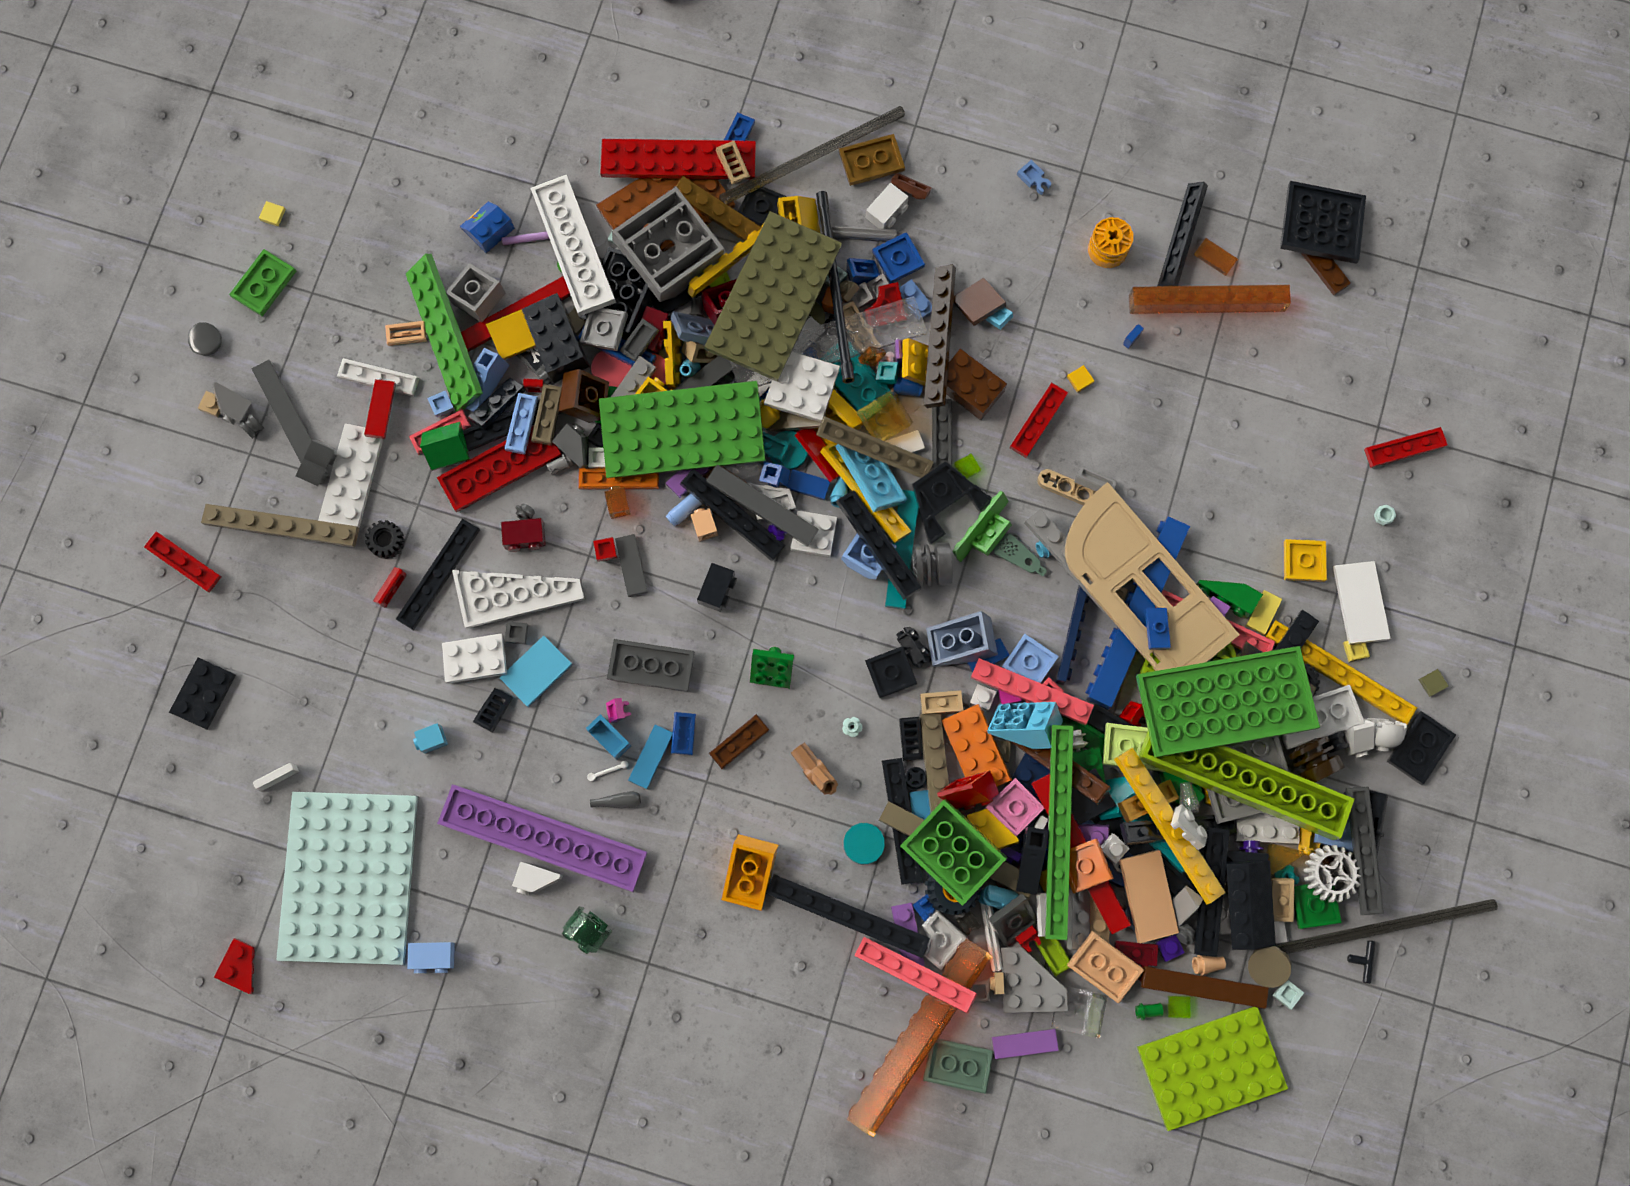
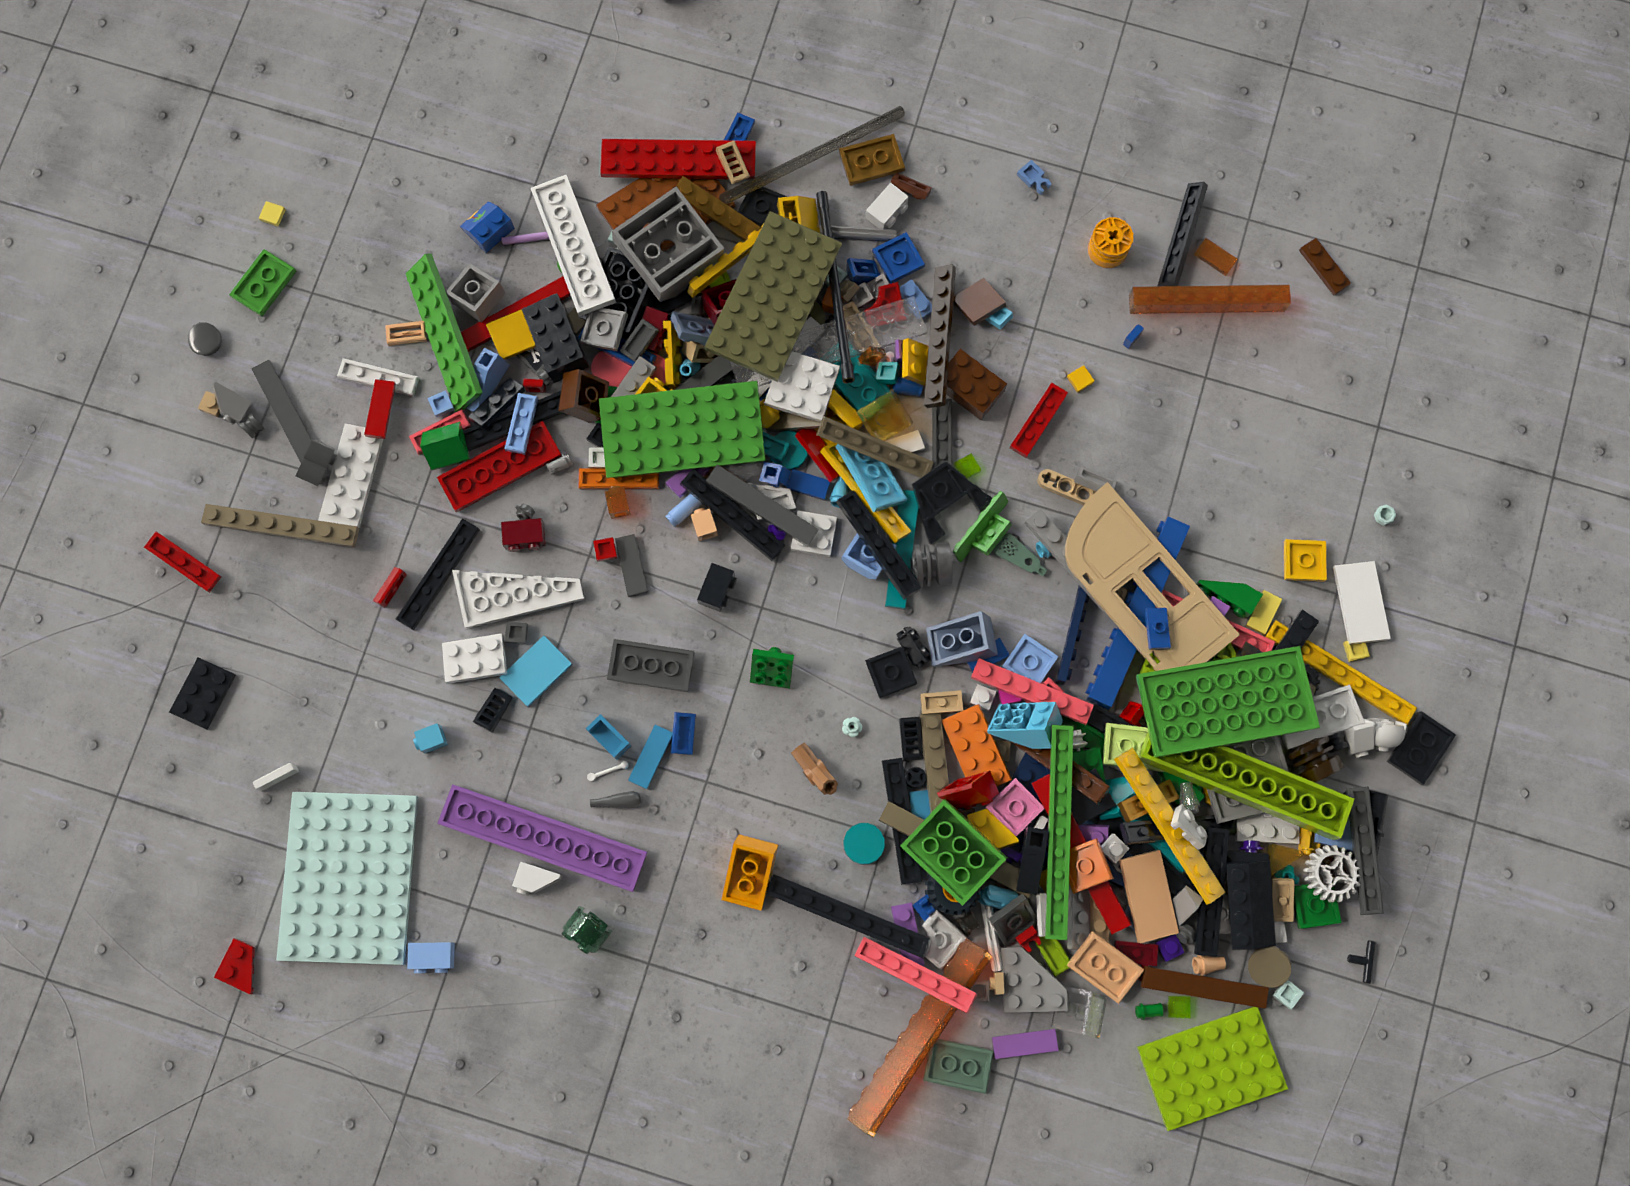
(376, 531): black tyre -> none
(547, 415): dark tan tile -> none
(574, 444): dark grey slope -> none
(615, 710): dark pink tile -> none
(739, 741): reddish brown tile -> none
(1323, 222): black plate -> none
(1388, 926): clear smoke axle -> none
(1405, 447): red plate -> none
(1433, 682): olive tile -> none

